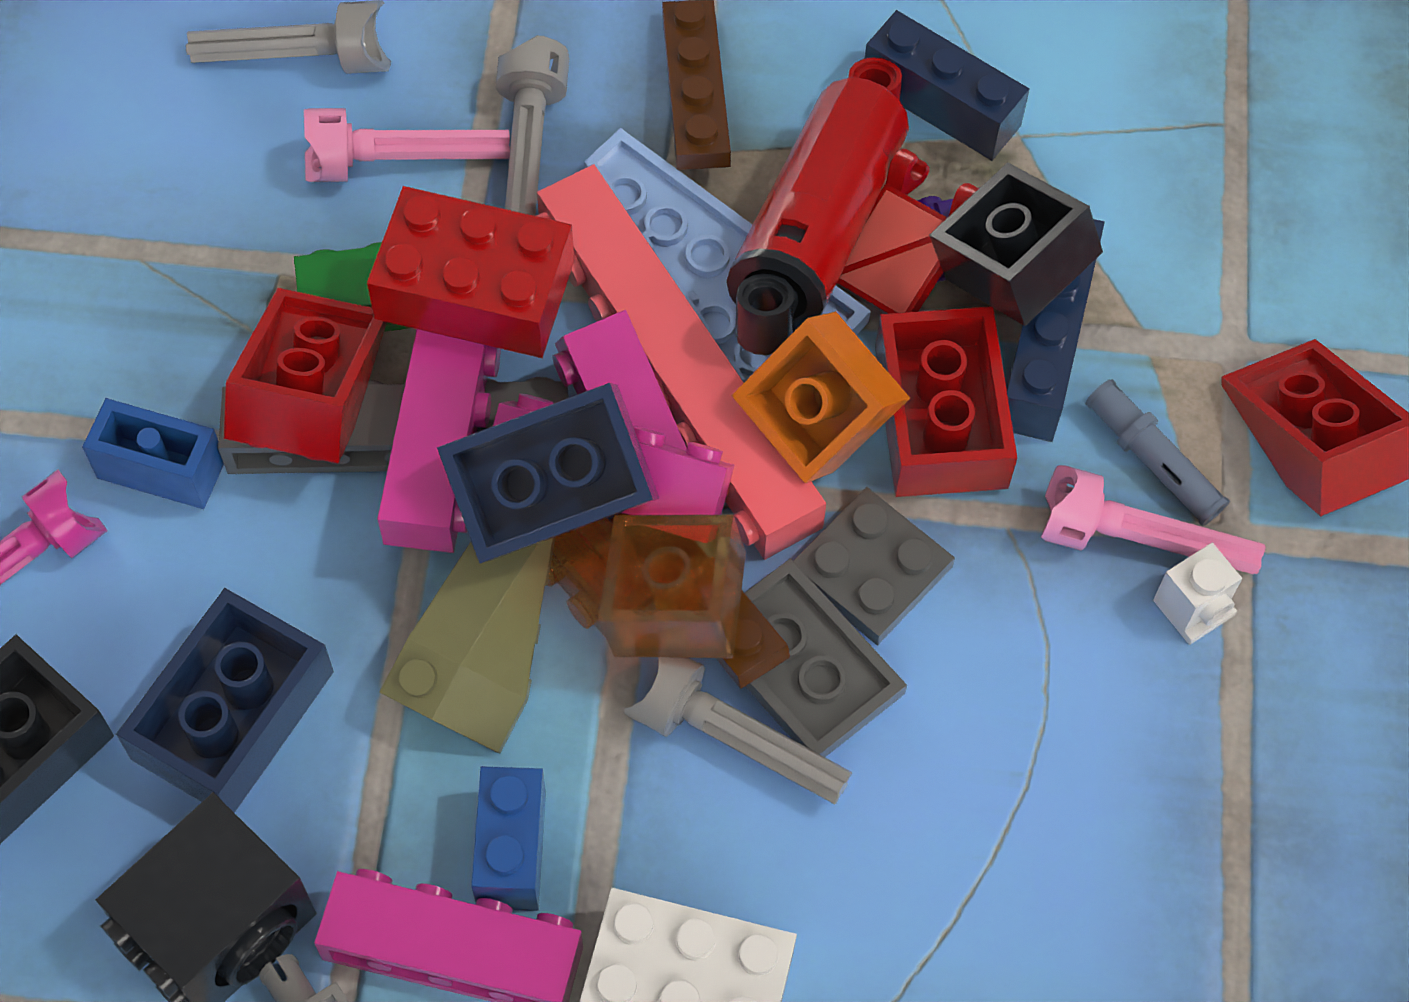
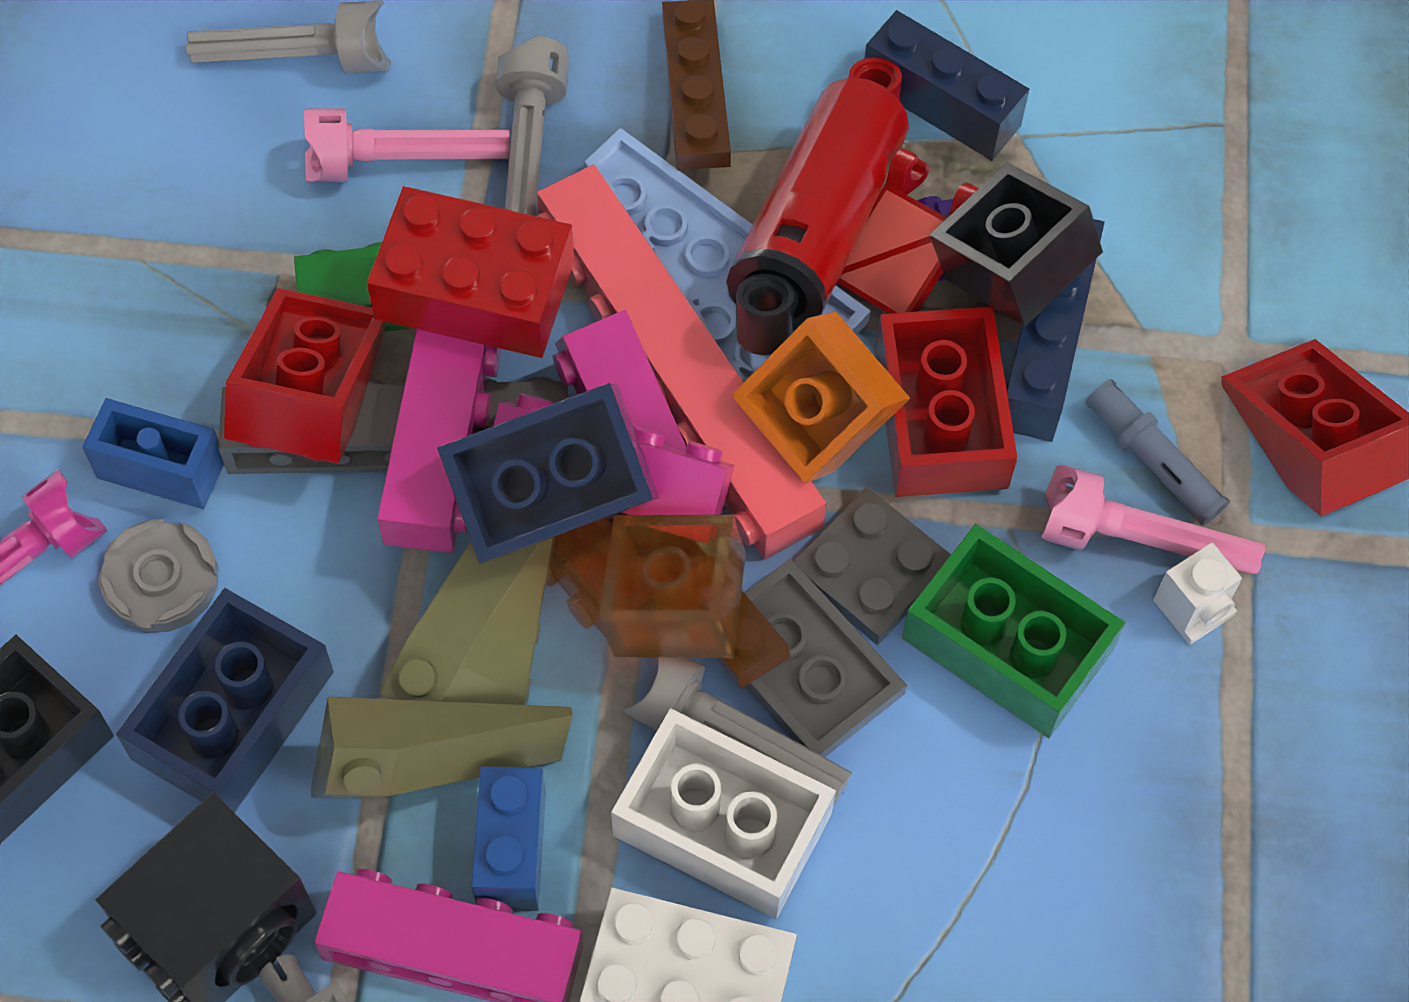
(158, 576): none -> light grey tile
(413, 745): none -> olive wedge
(722, 813): none -> white brick
(1012, 630): none -> green brick

